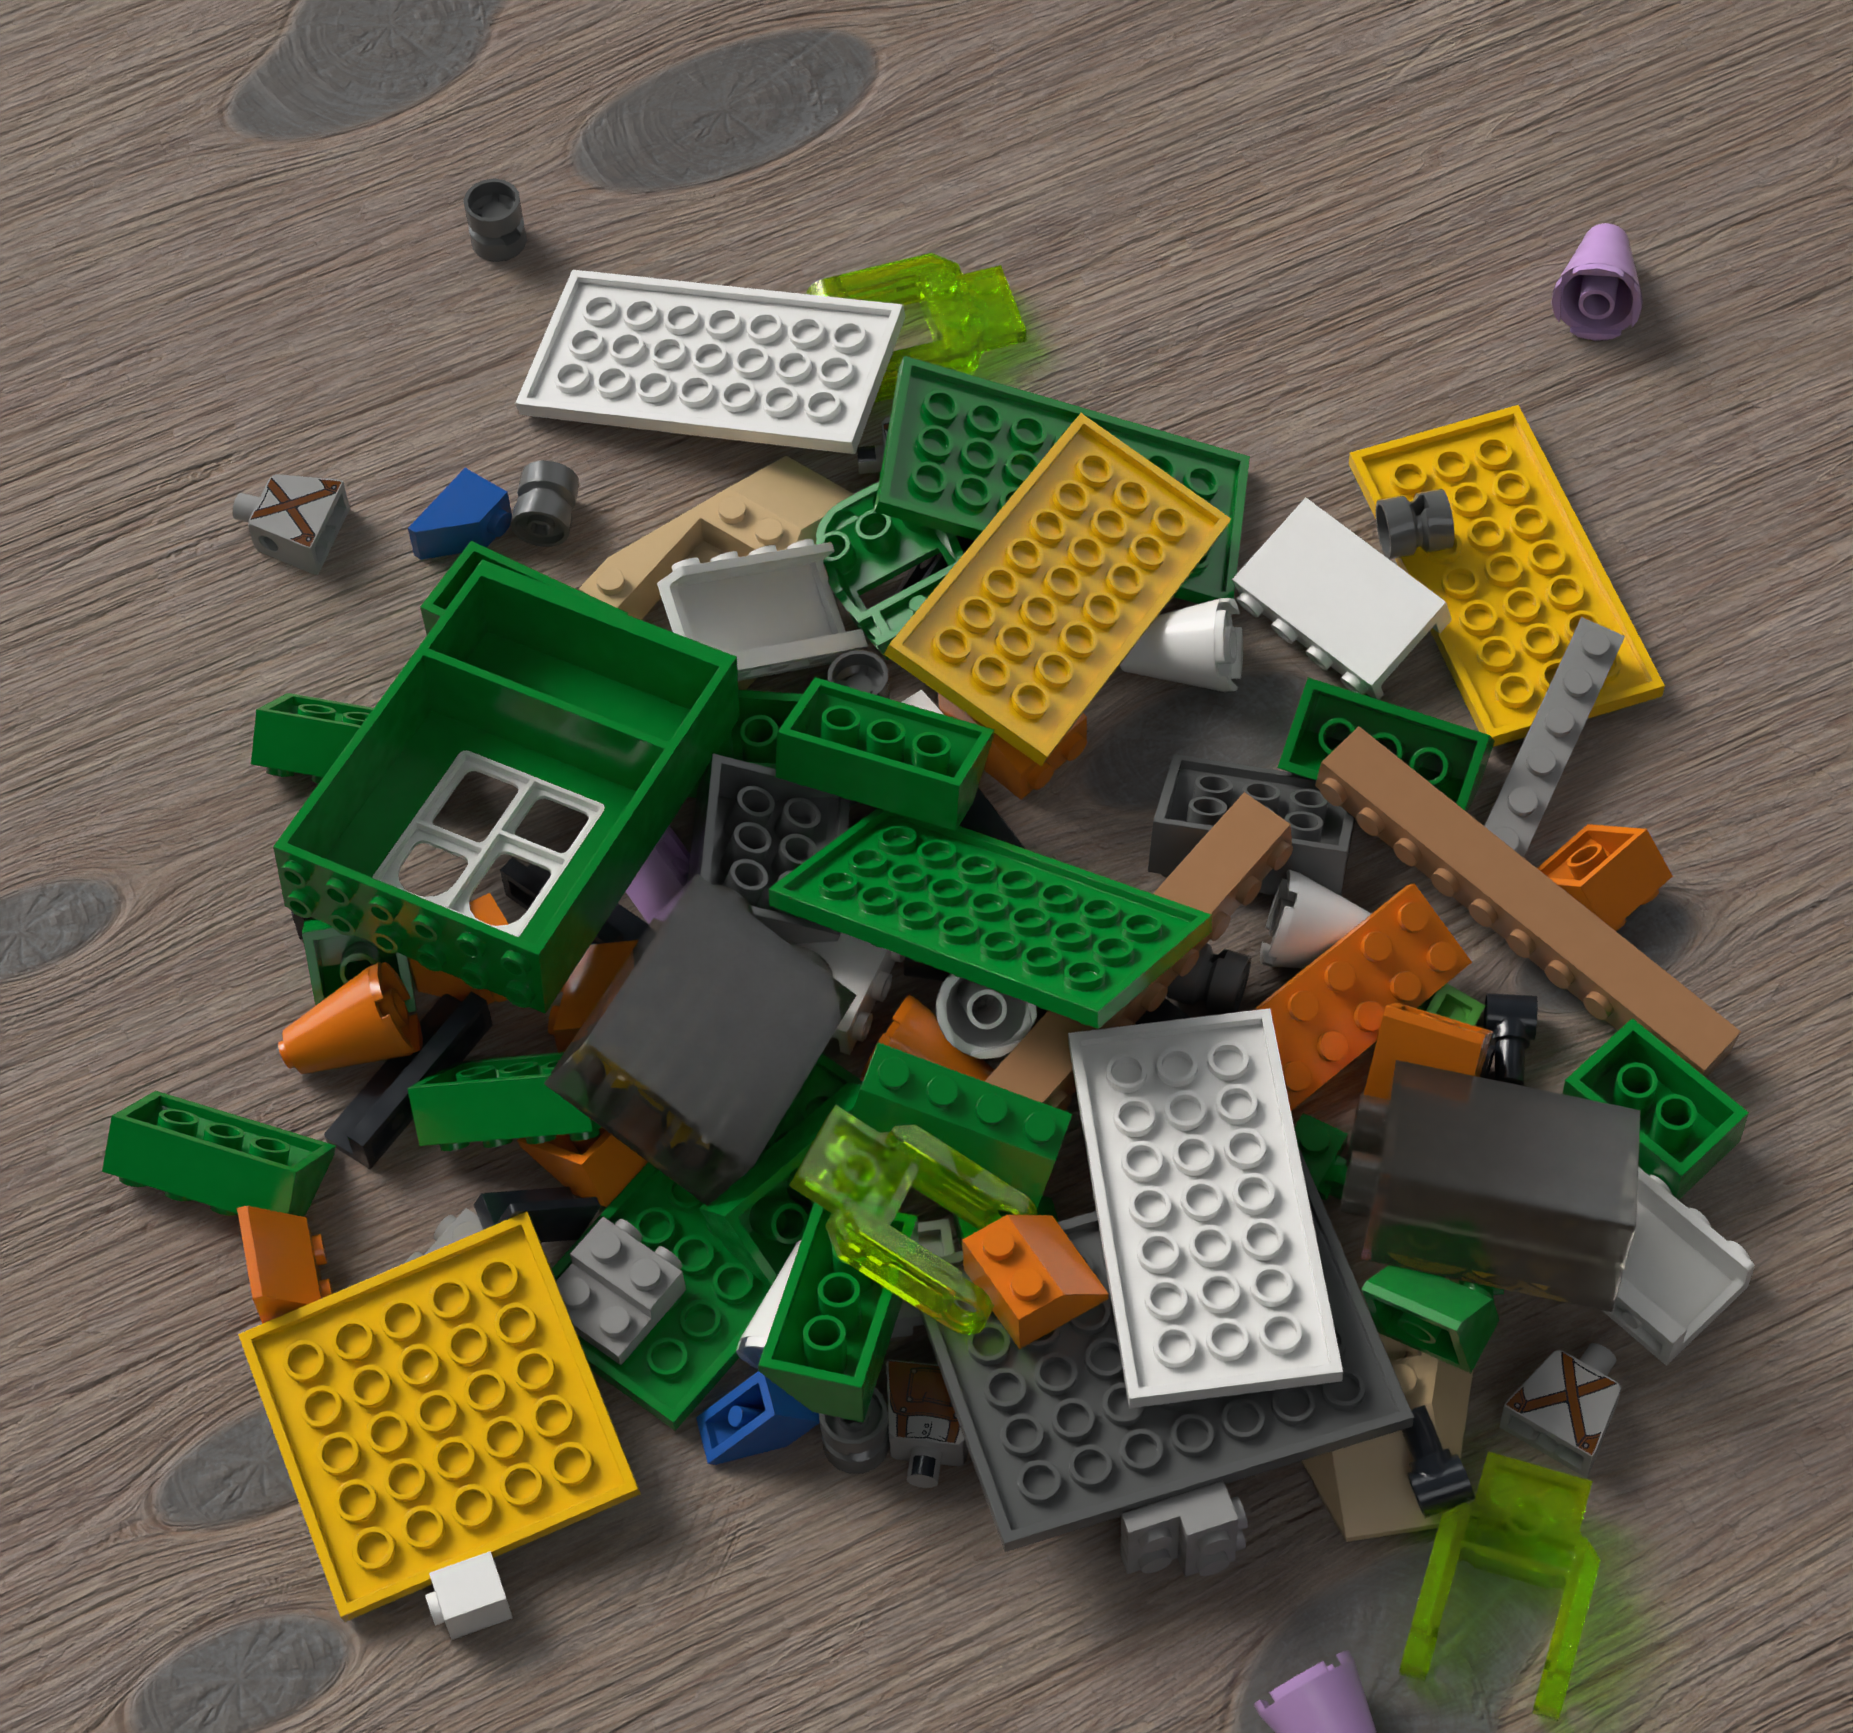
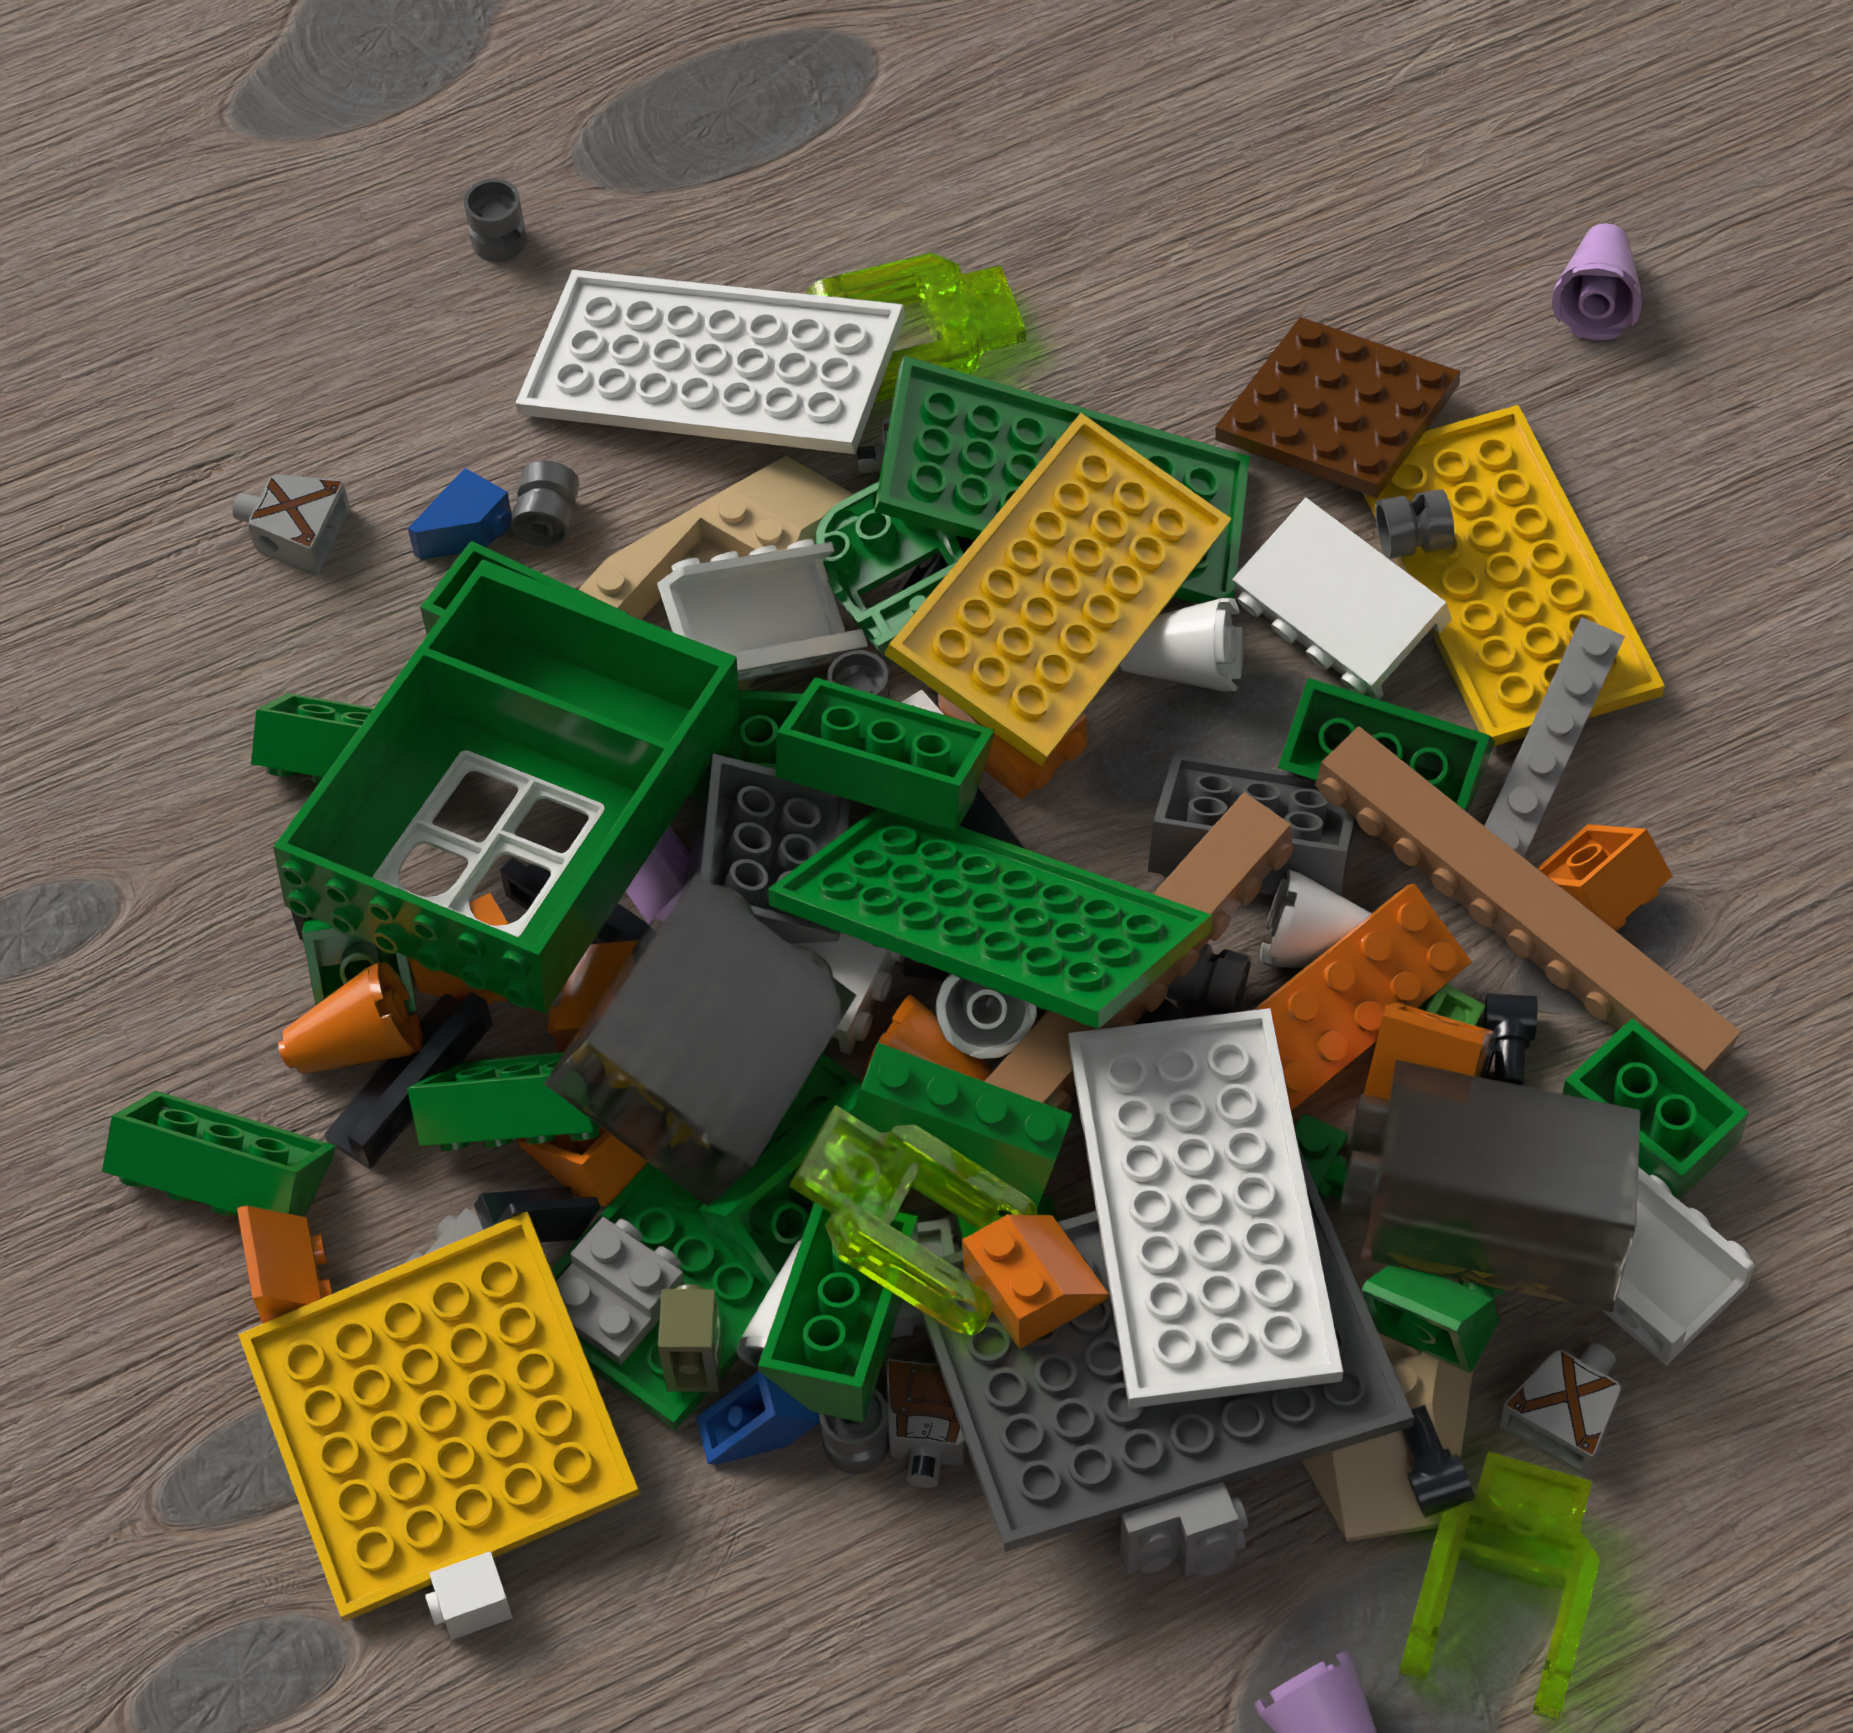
(690, 1339): none -> olive brick
(1338, 406): none -> reddish brown plate

